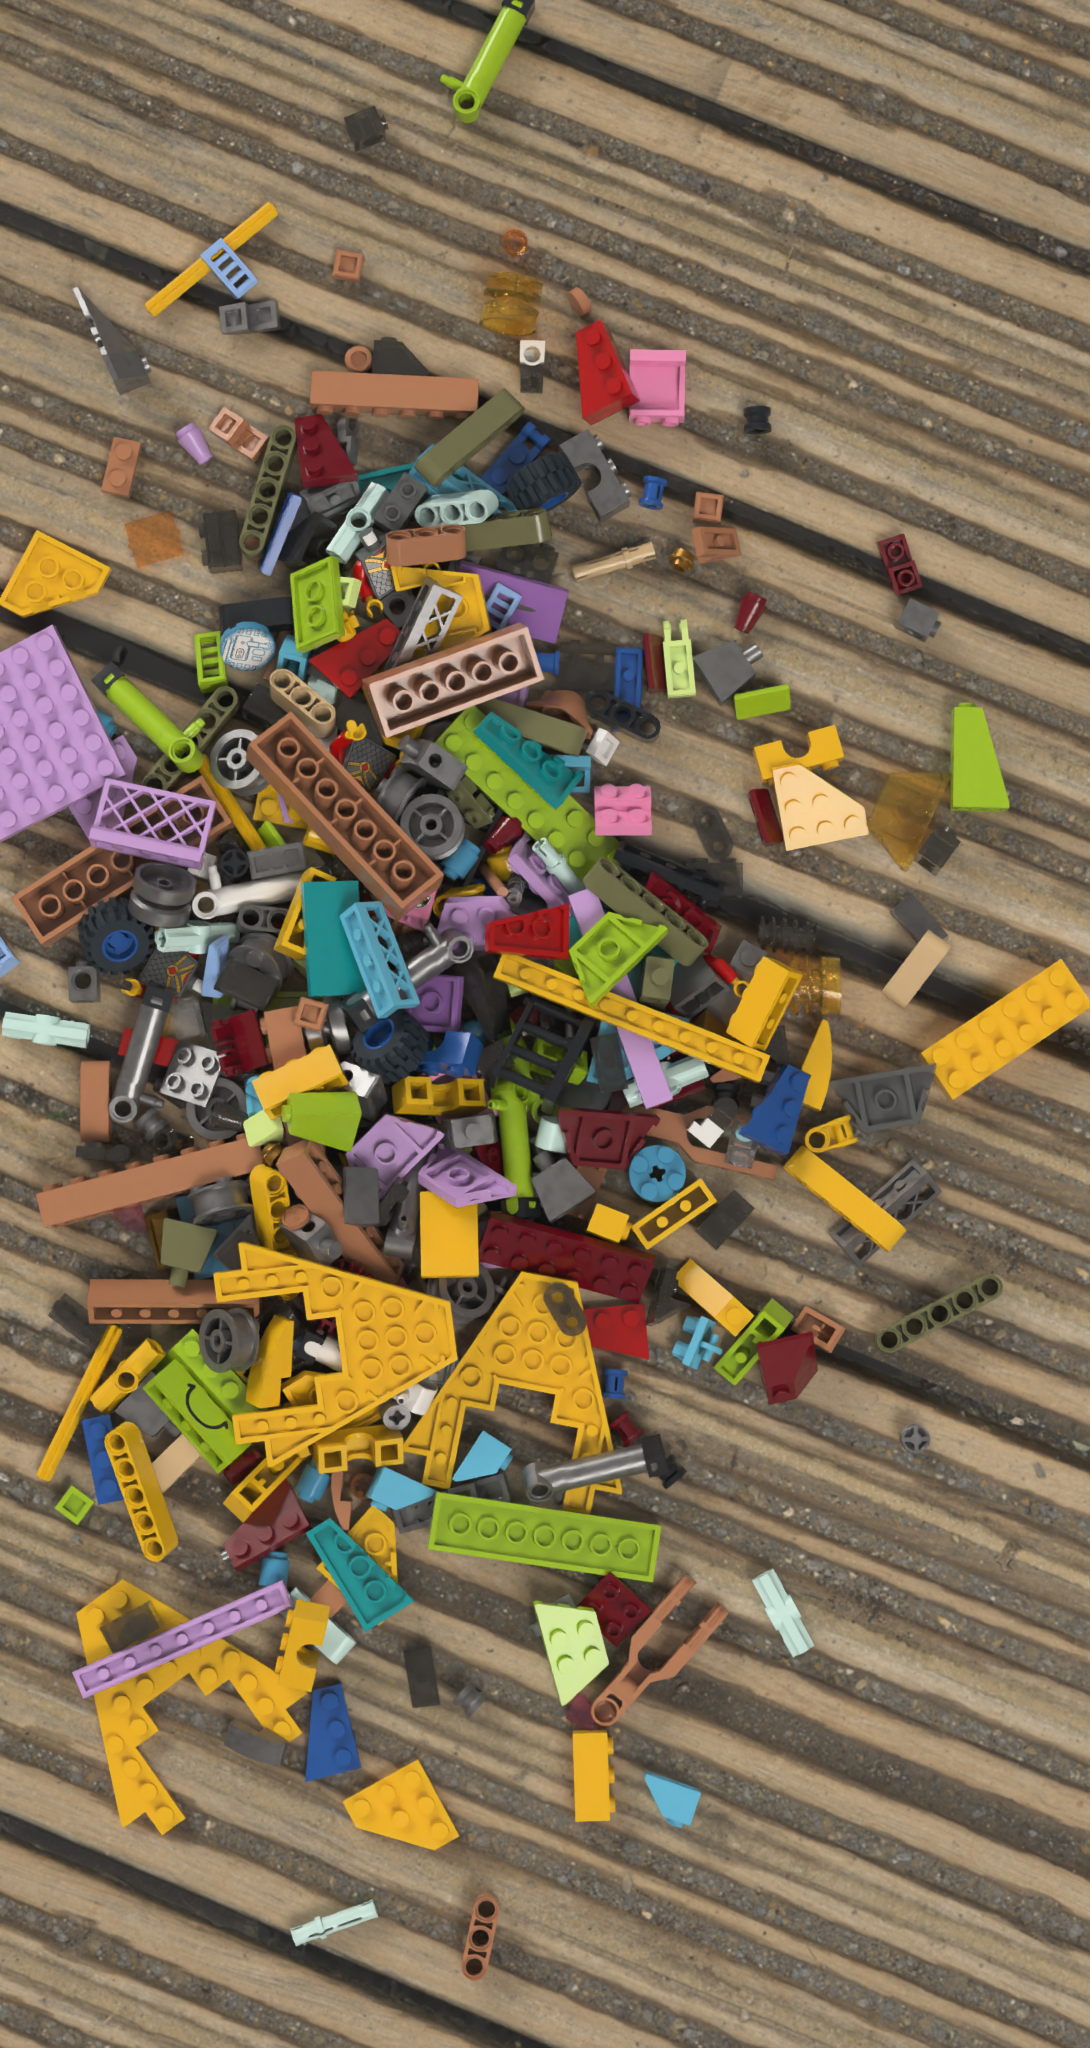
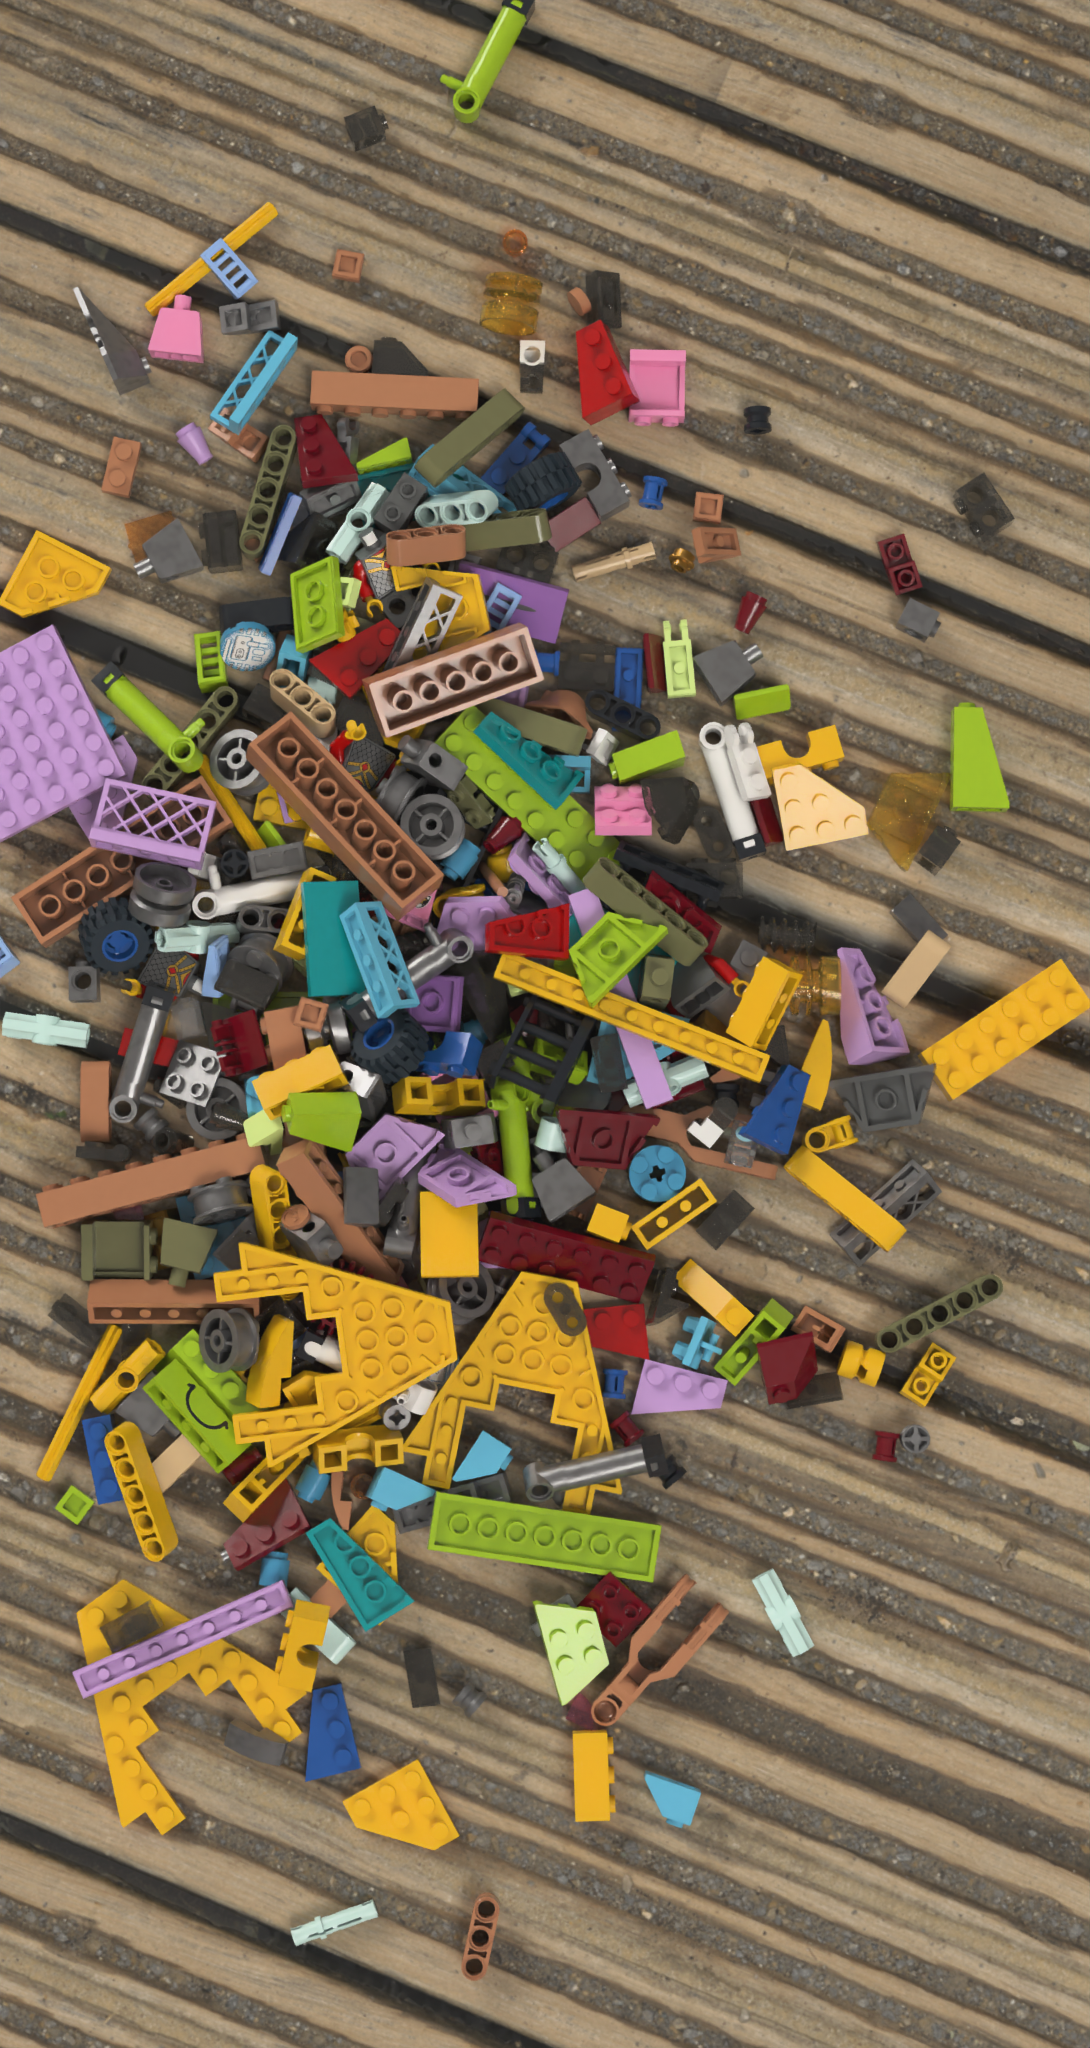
(118, 1249): none -> olive panel
(169, 555): none -> flat silver torso
(178, 333): none -> bright pink torso
(259, 385): none -> medium azure fence
(271, 1153): pearl gold plate -> none
(391, 456): none -> lime slope
(572, 524): none -> slope
(605, 298): none -> clear smoke slope
(647, 758): none -> lime slope
(672, 803): none -> clear smoke slope
(676, 1389): none -> lavender wing
(737, 814): none -> white piece
(746, 763): none -> white hinge
(820, 1390): none -> clear smoke slope
(860, 1363): none -> yellow wheel
(865, 1022): none -> lavender wedge
(885, 1446): none -> dark red bush
(927, 1375): none -> yellow slope
(990, 504): none -> clear smoke brick

